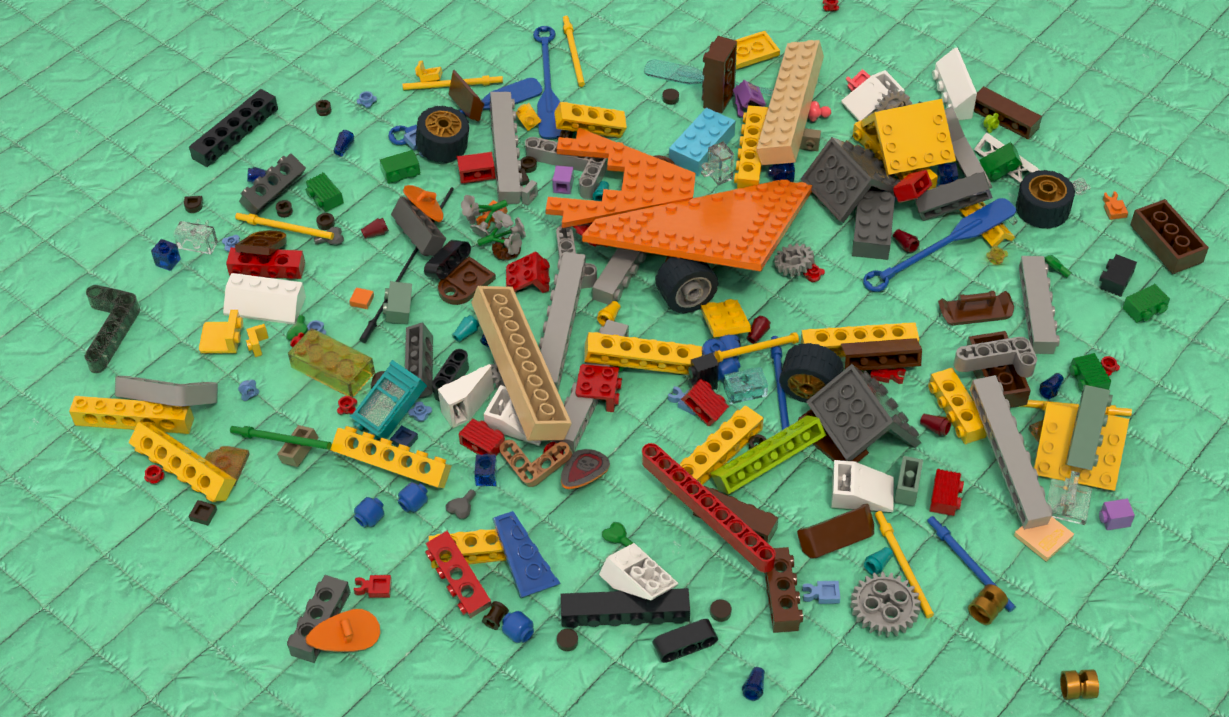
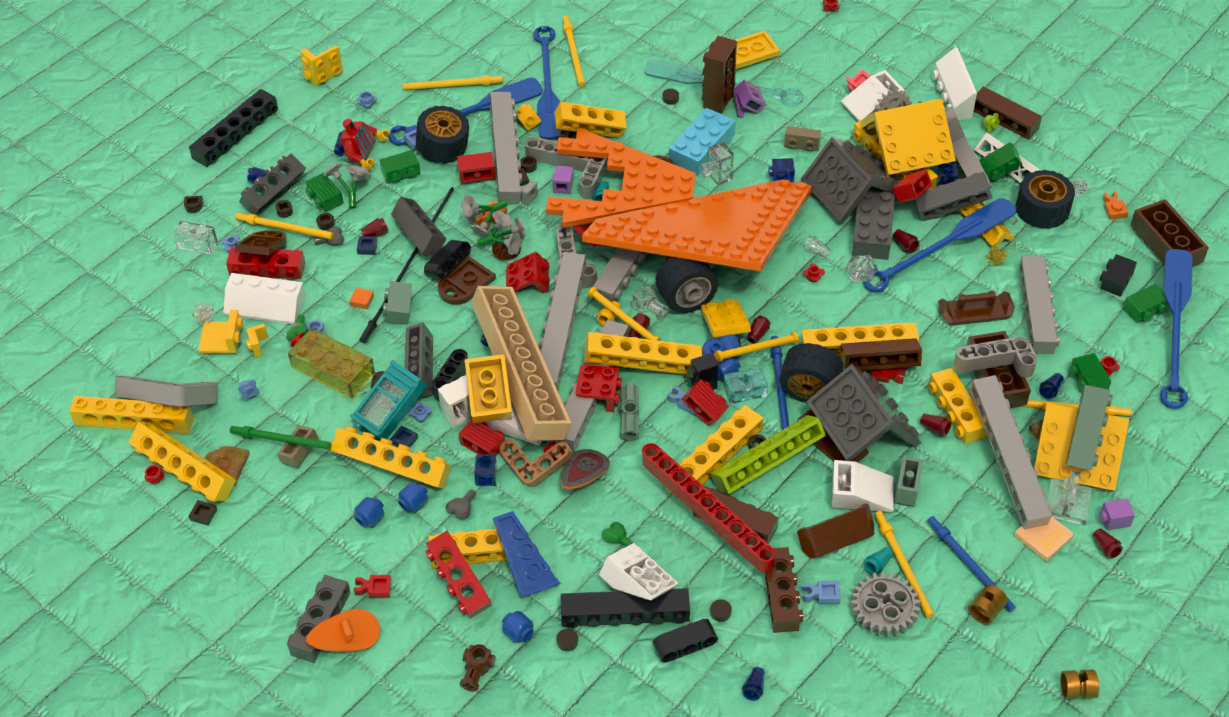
(123, 312): clear smoke beam -> none
(165, 254): clear blue brick -> none
(203, 313): none -> clear gear
(321, 67): none -> yellow bracket
(323, 107): dark brown bush -> none
(346, 401): red plate -> none
(358, 141): none -> red torso
(358, 174): none -> light grey plant
(367, 245): none -> dark blue tile
(424, 201): orange shield -> none
(429, 74): yellow bracket -> none
(465, 97): piece -> none
(466, 328): teal cone -> none
(474, 667): none -> reddish brown connector
(488, 388): none -> yellow brick
(495, 615): dark brown bush -> none
(593, 293): none -> yellow bar
(630, 412): none -> sand green piece
(643, 320): none -> dark red cone
(645, 301): none -> clear connector
(750, 164): yellow brick -> none
(790, 103): tan brick -> none
(794, 259): light grey gear -> none
(815, 111): coral animal -> none
(816, 247): none -> clear cone
(861, 268): none -> clear brick
(945, 492): red brick -> none
(1055, 264): green rock -> none
(1108, 544): none -> dark red cone
(1177, 294): none -> blue piece

